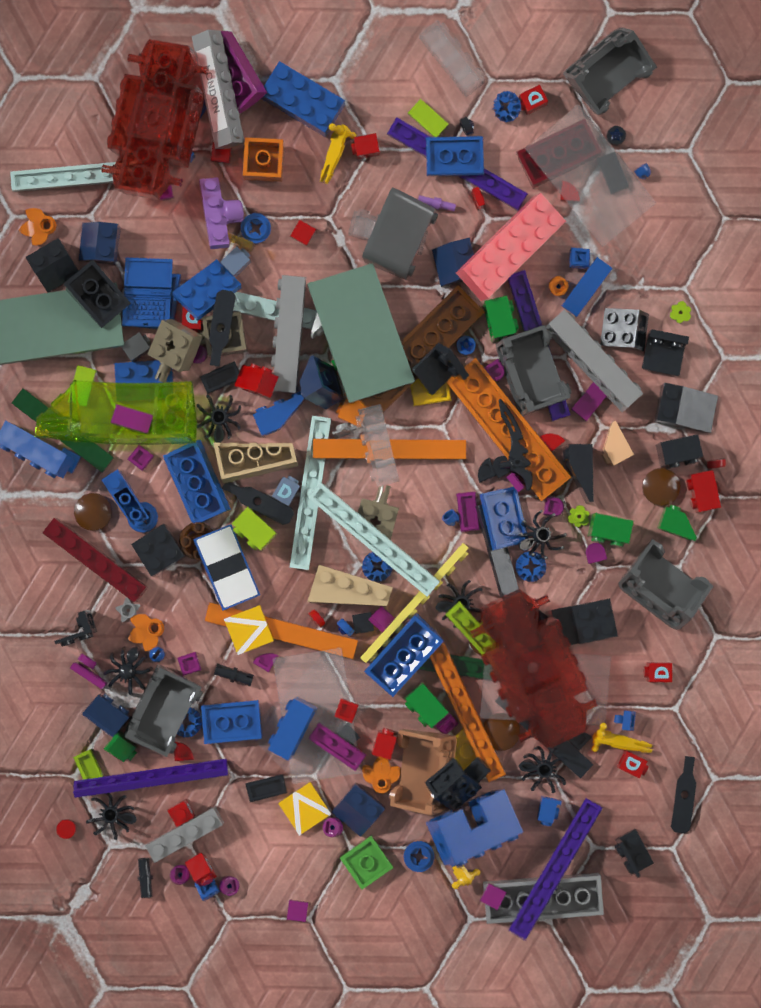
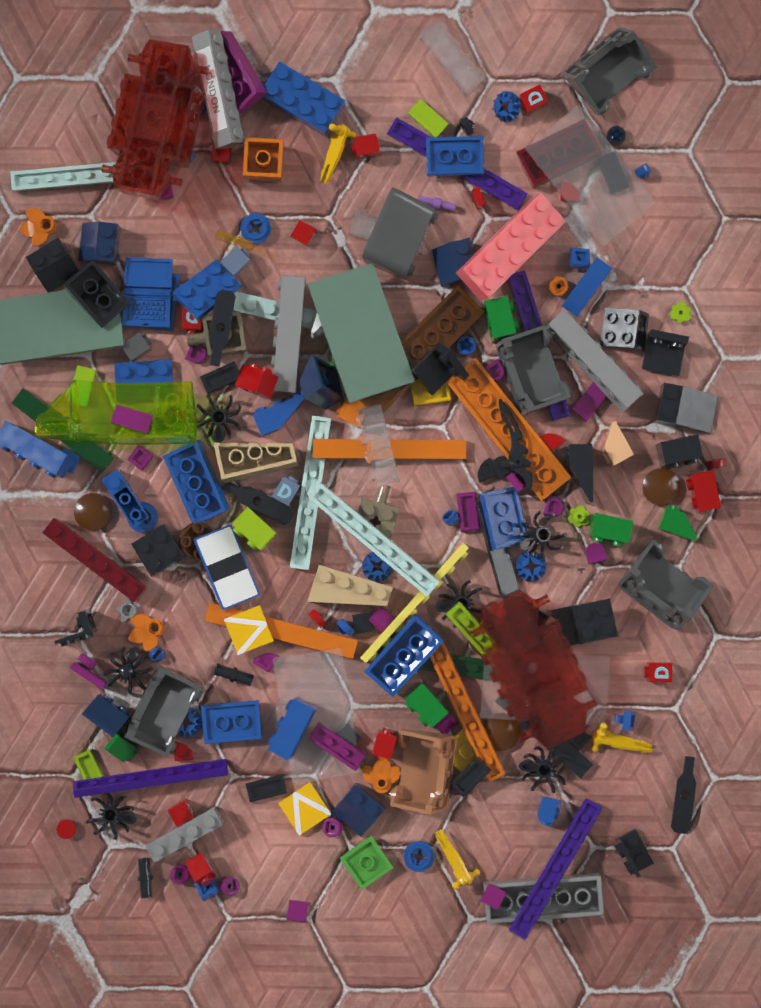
(174, 347): dark tan brick -> none
(189, 663): magenta tile -> none
(218, 212): medium lavender plate -> none
(344, 429): light grey plate -> none
(346, 710): red tile -> none
(452, 785): black bracket -> none
(495, 825): blue piece -> none
(633, 764): red brick -> none

